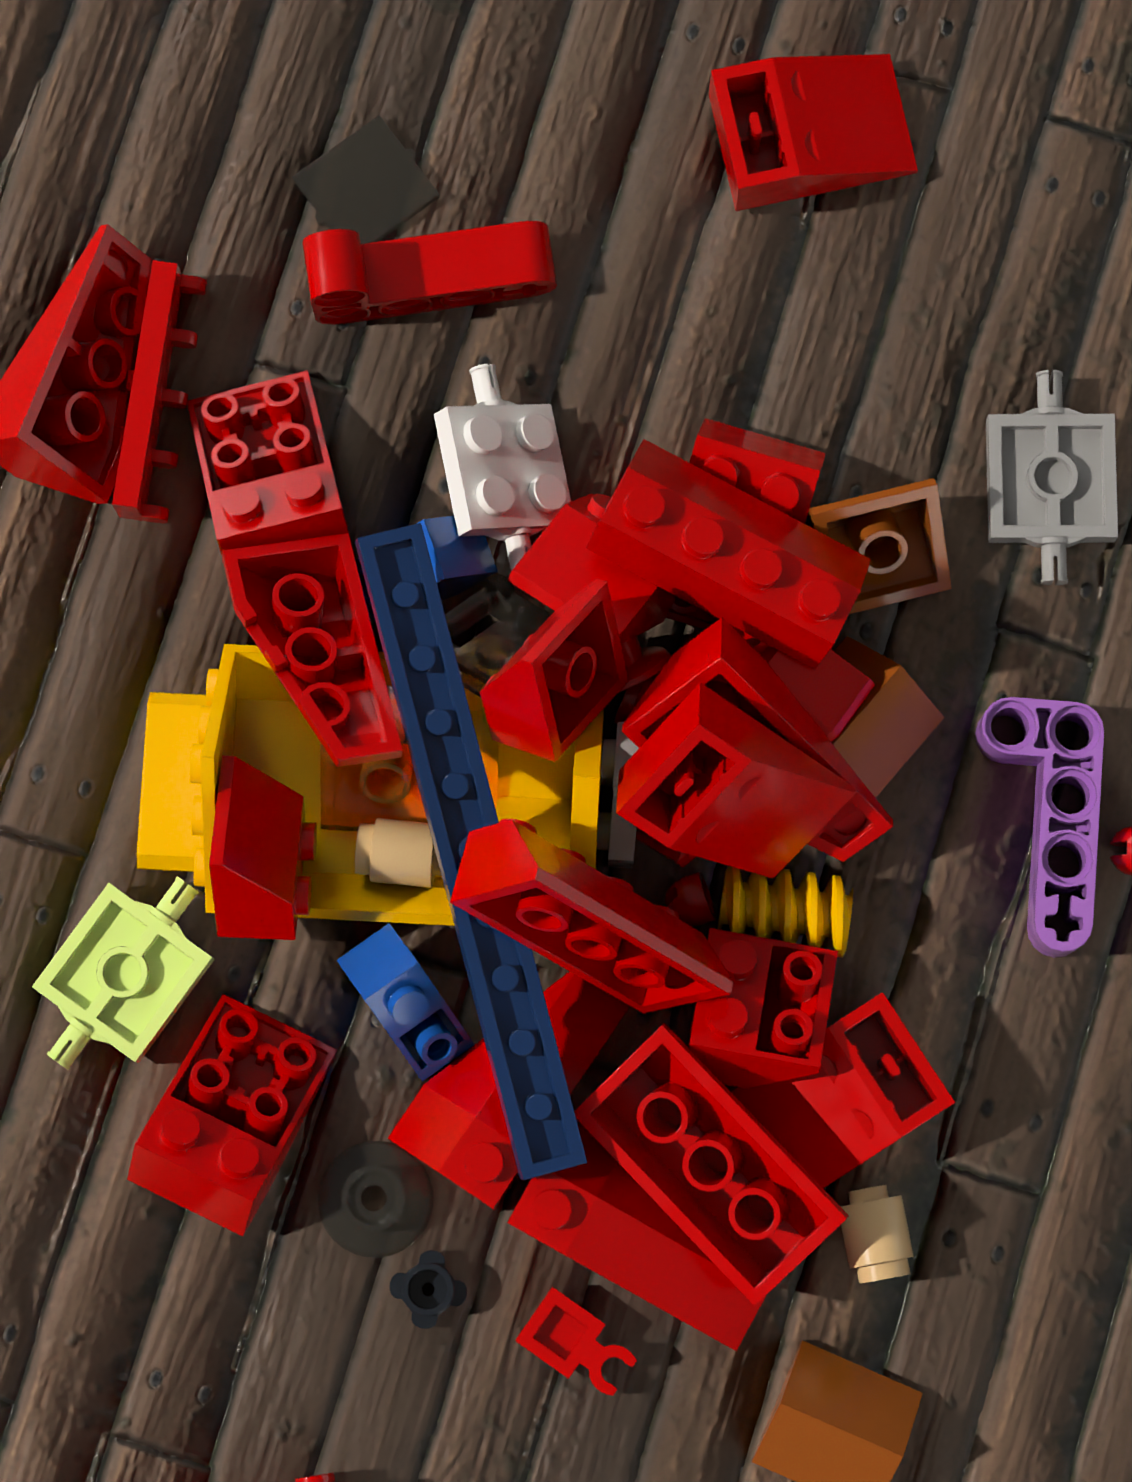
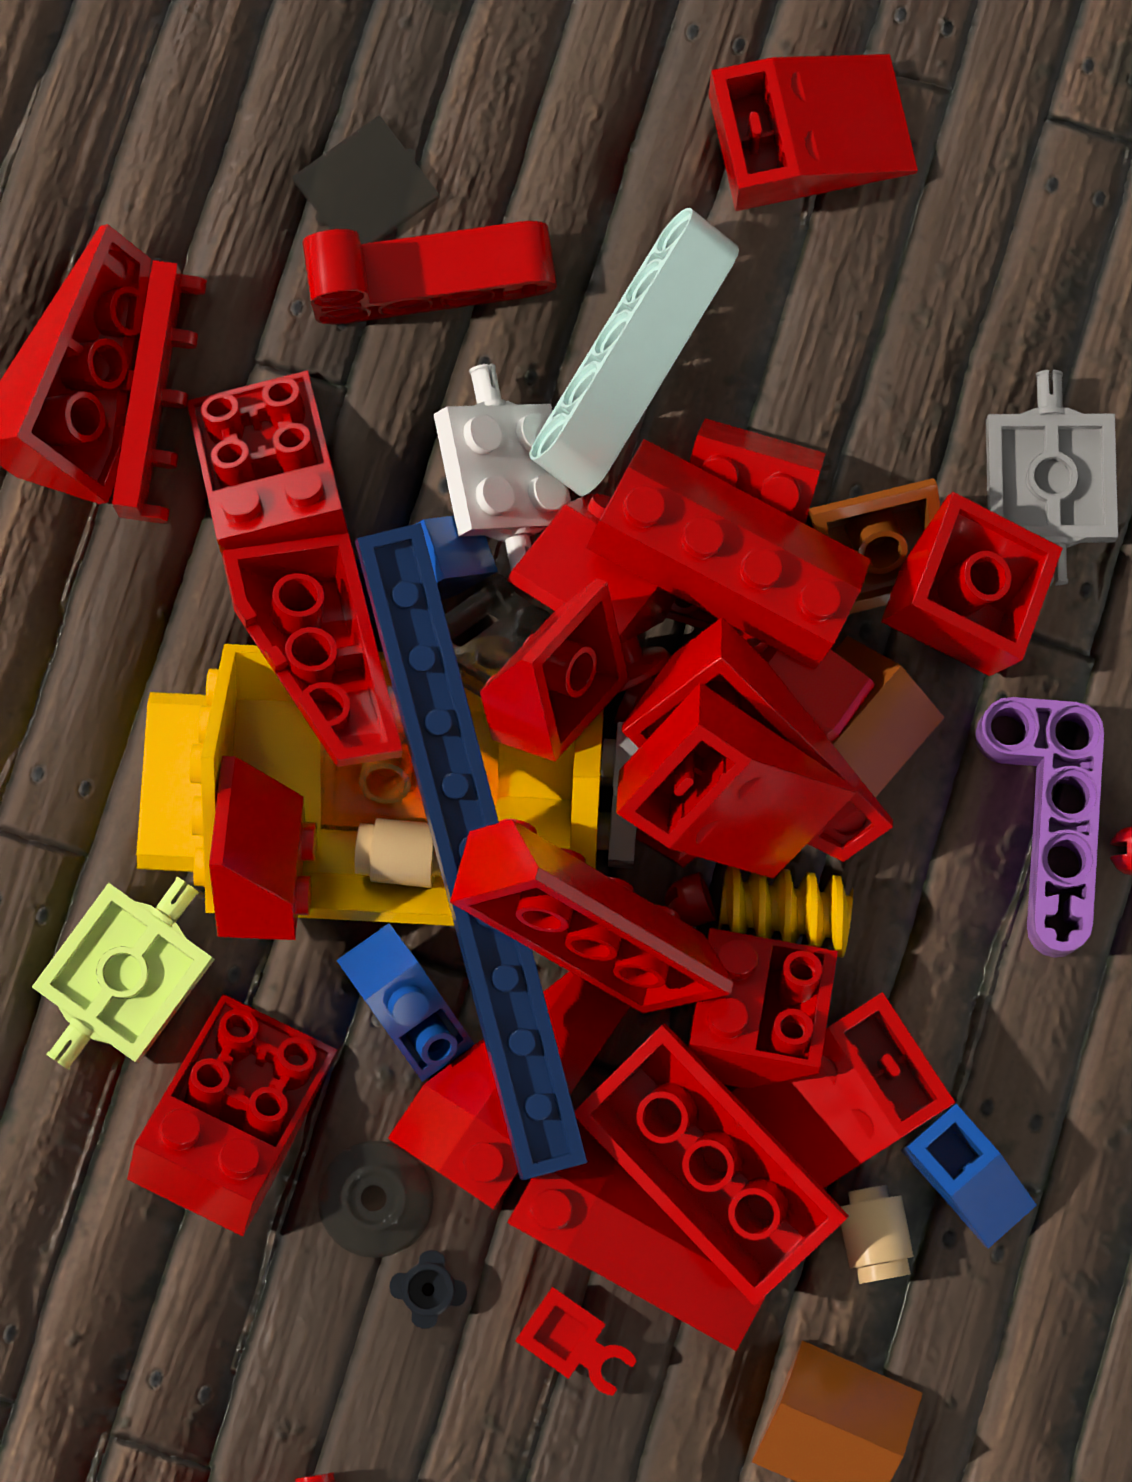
(634, 352): none -> light aqua beam
(970, 1175): none -> blue slope
(973, 586): none -> red slope

